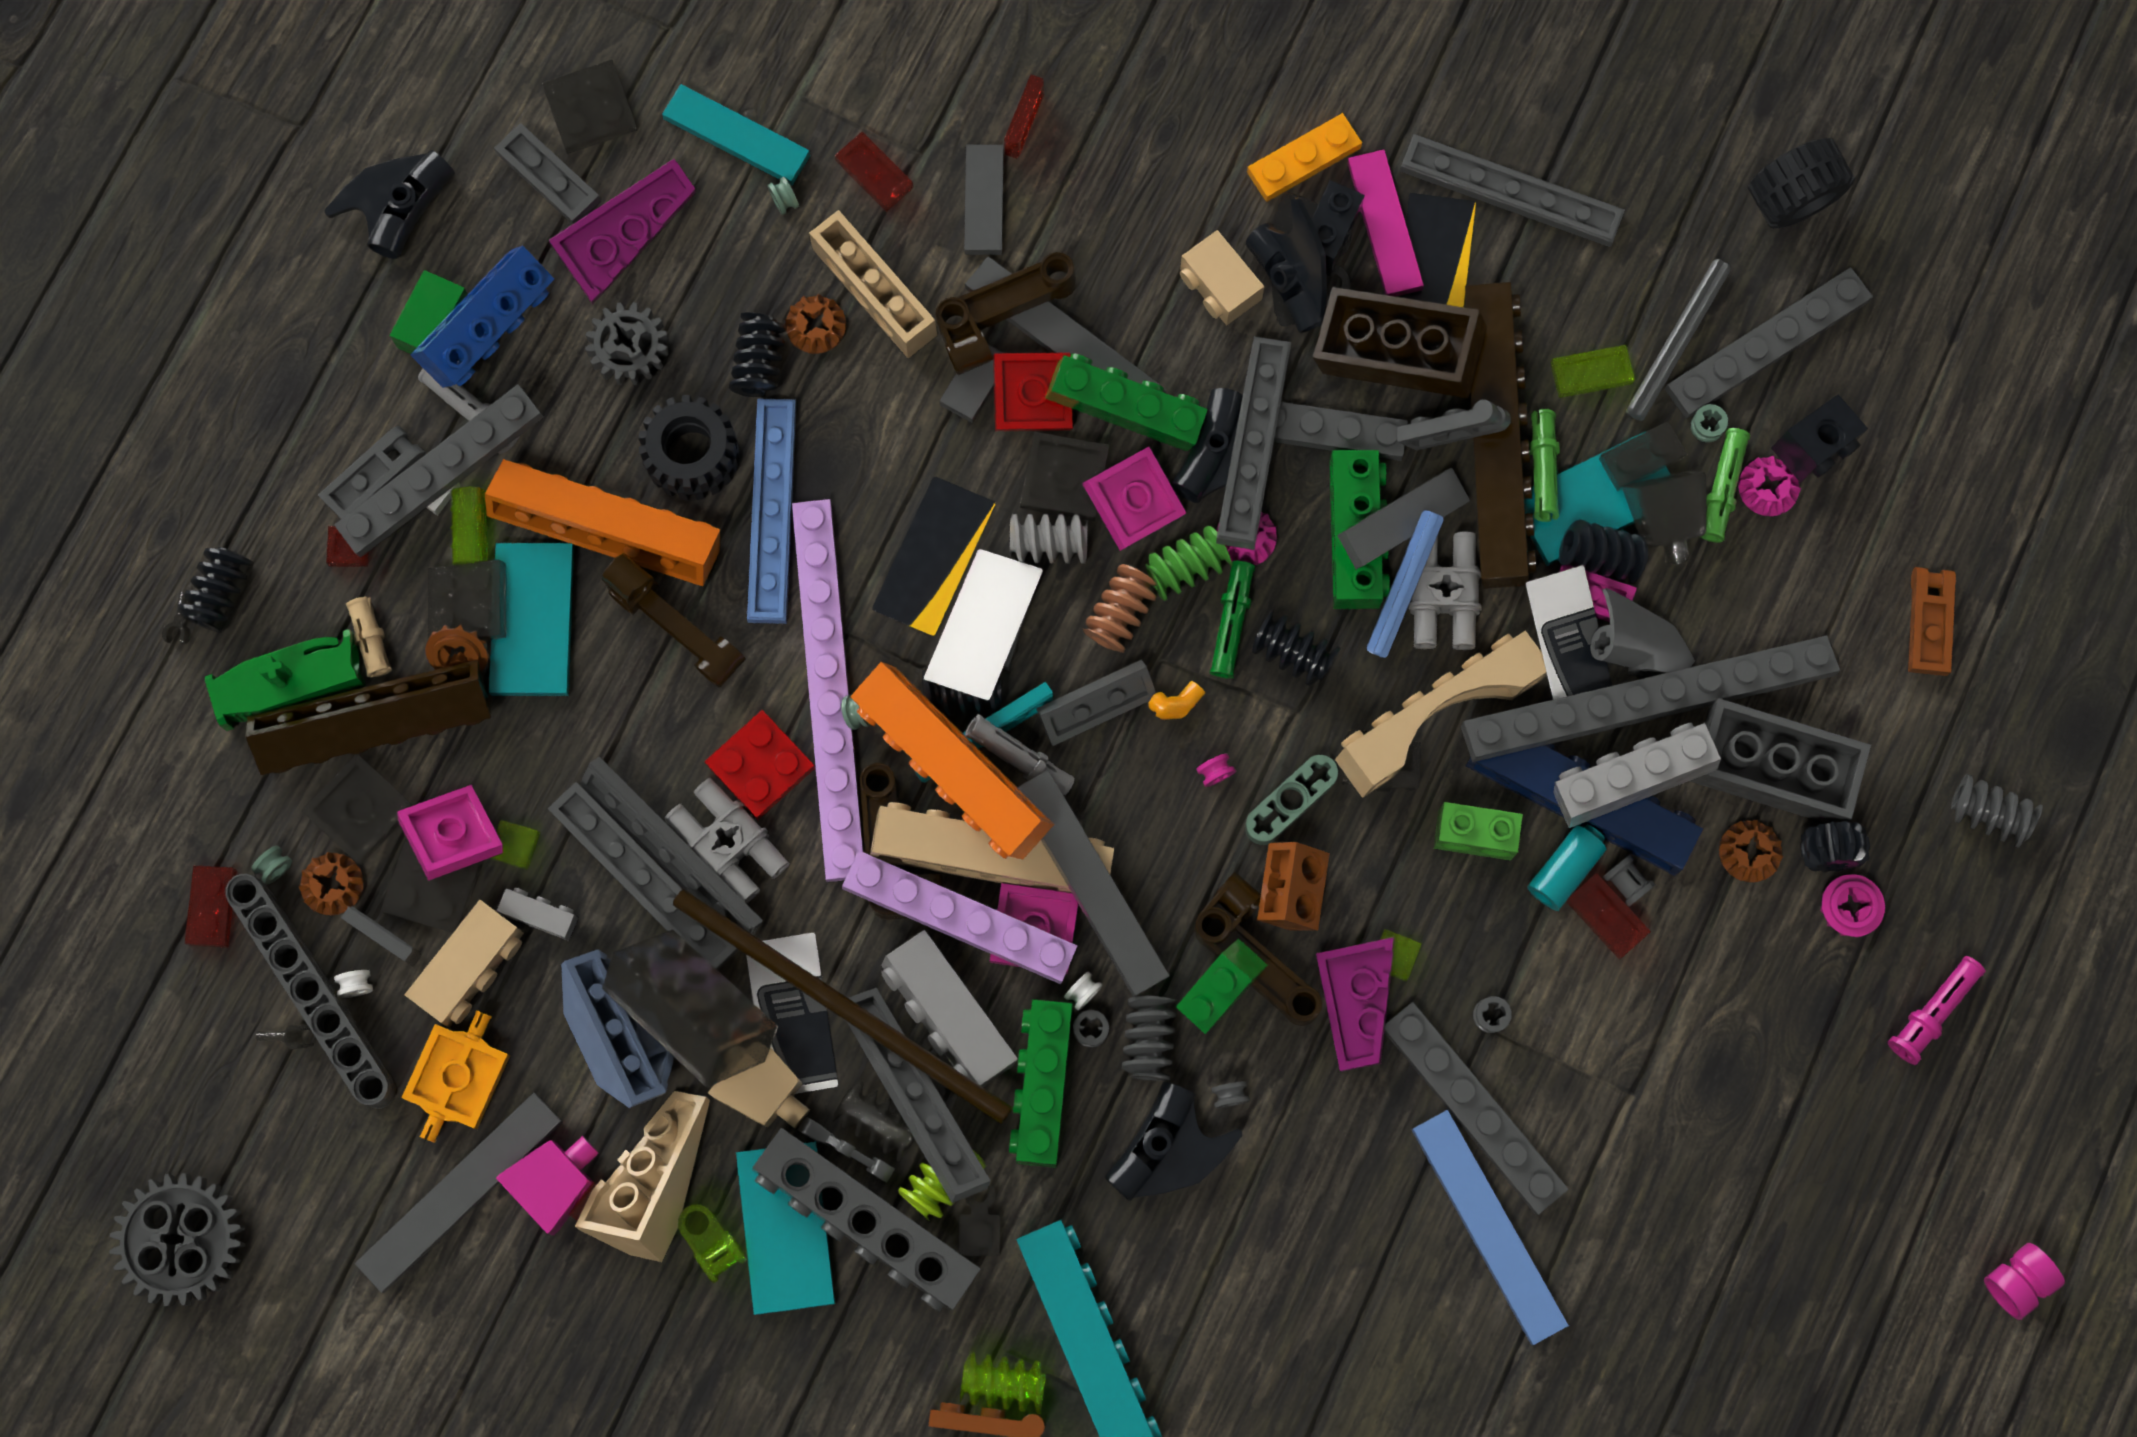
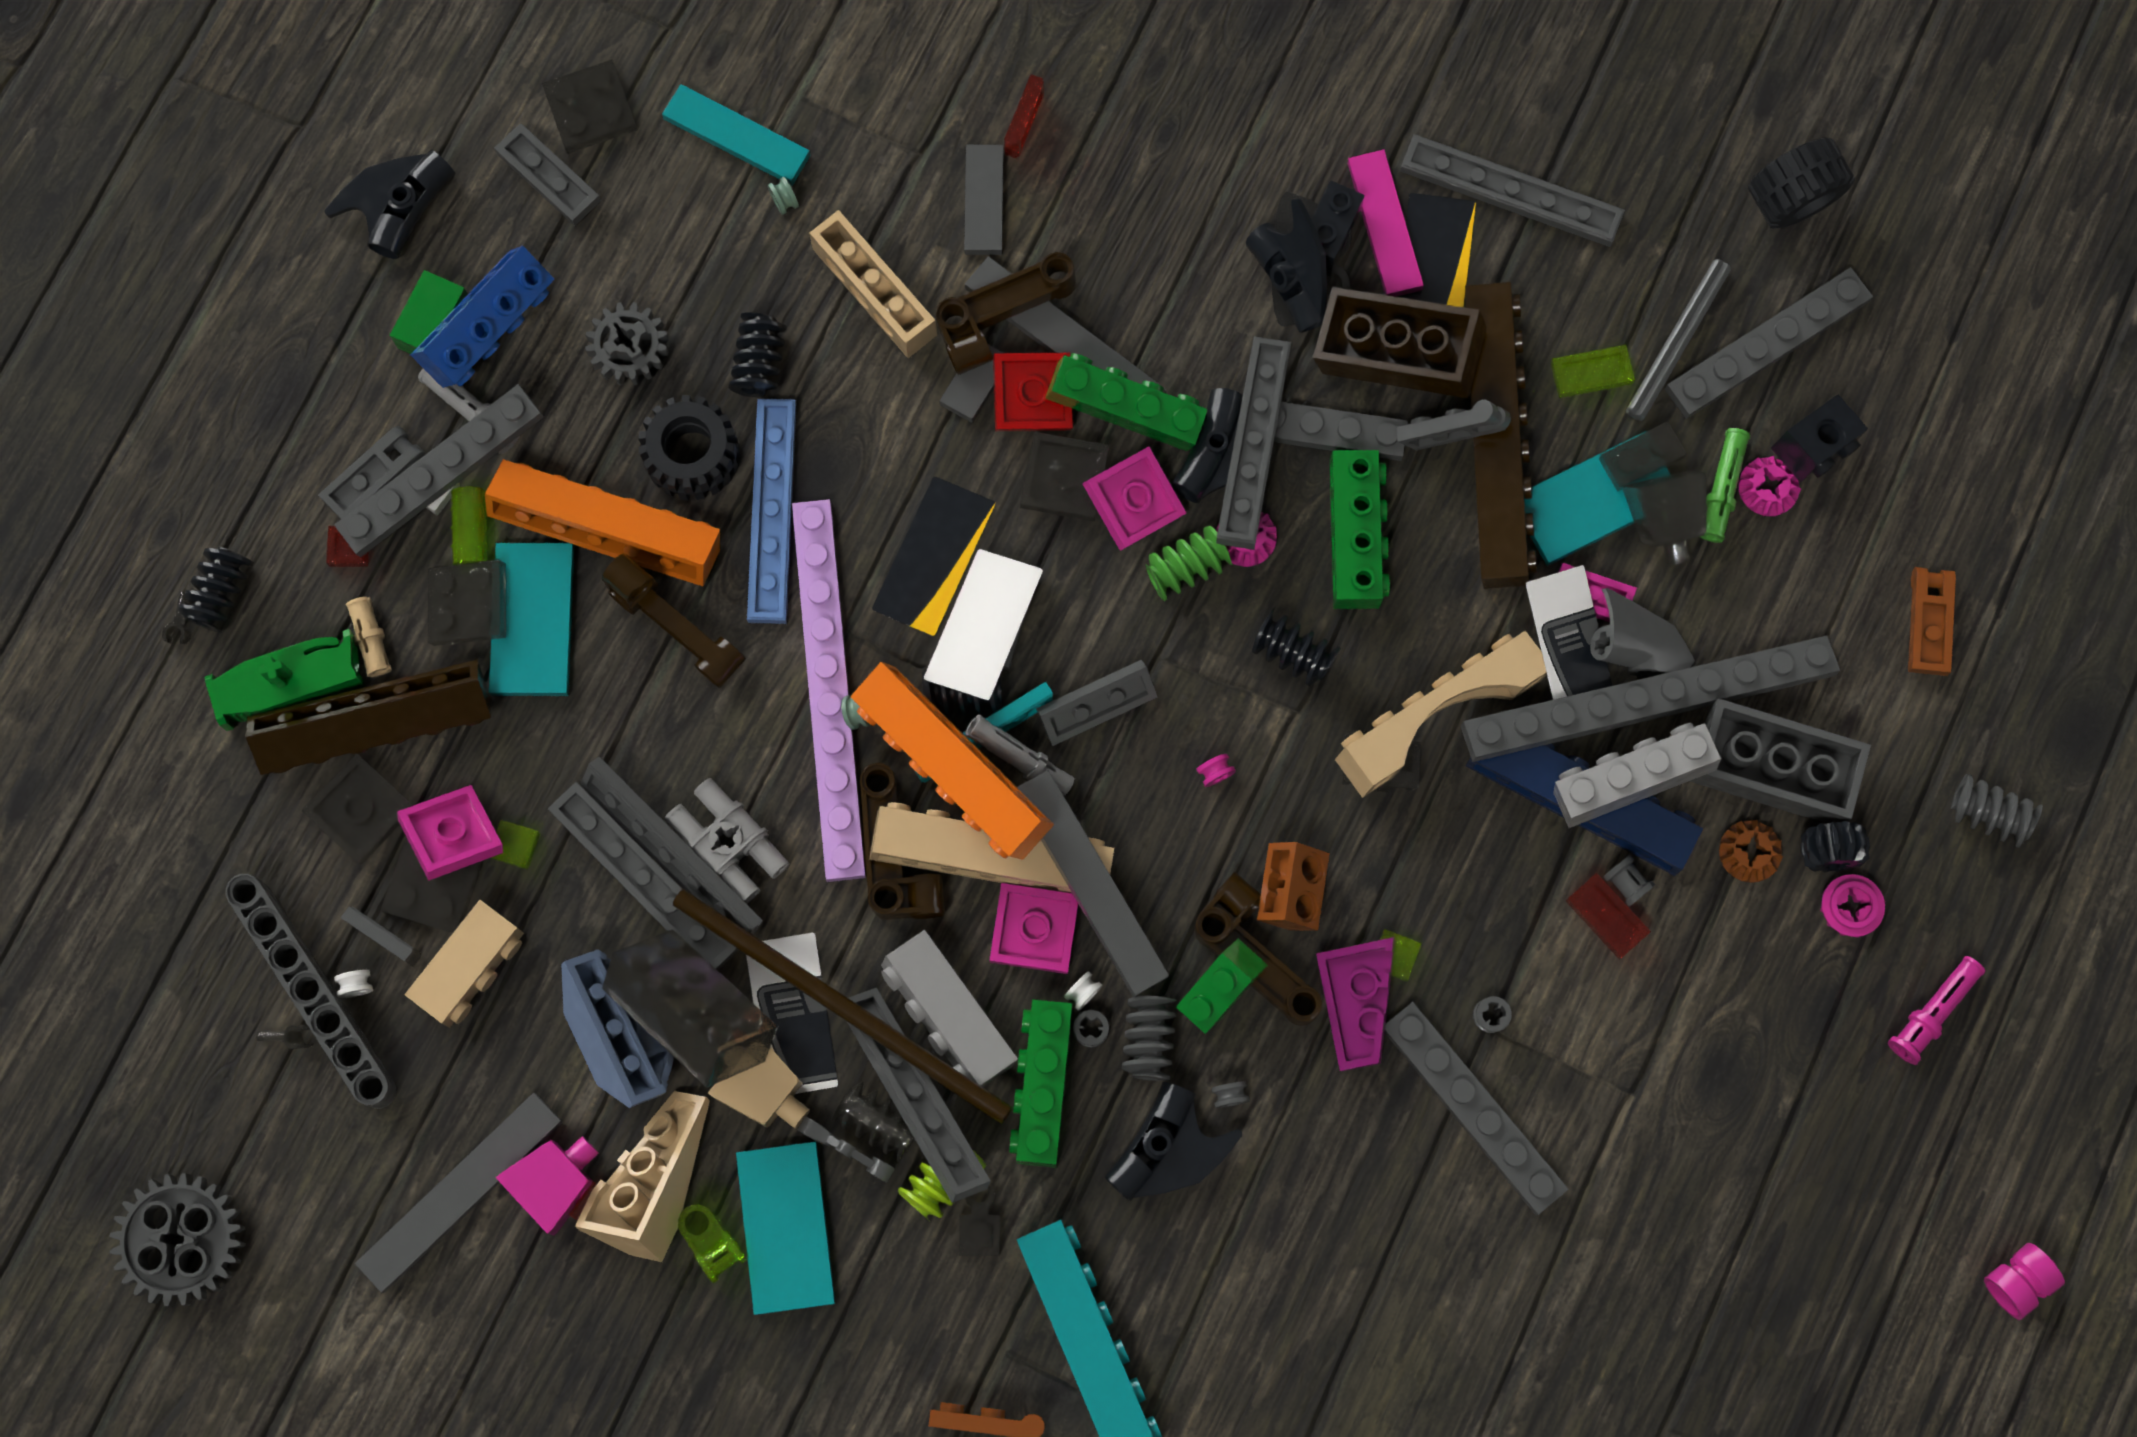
(208, 907): clear red plate -> none
(271, 865): sand green bush -> none
(337, 900): dark orange gear -> none
(441, 642): dark orange gear -> none
(455, 1076): light orange plate -> none
(537, 913): light grey piece -> none
(617, 232): magenta wing -> none
(759, 764): red plate -> none
(818, 339): dark orange gear -> none
(874, 171): clear red plate -> none
(956, 1270): dark grey brick -> none
(959, 917): lavender plate -> none
(1003, 1382): clear neon green piece -> none
(1048, 538): light grey piece -> none
(1119, 608): nougat piece -> none
(1176, 706): light orange arm -> none
(1221, 278): tan brick -> none
(1240, 575): green pin -> none
(1304, 157): light orange plate -> none
(1305, 773): sand green beam -> none
(1399, 518): dark grey tile -> none
(1405, 583): medium blue axle -> none
(1462, 603): light grey pin -> none
(1478, 831): bright green brick -> none
(1489, 1228): medium blue tile -> none
(1545, 452): bright green pin -> none
(1568, 866): teal brick -> none
(1604, 550): black piece -> none
(1710, 411): sand green bush -> none

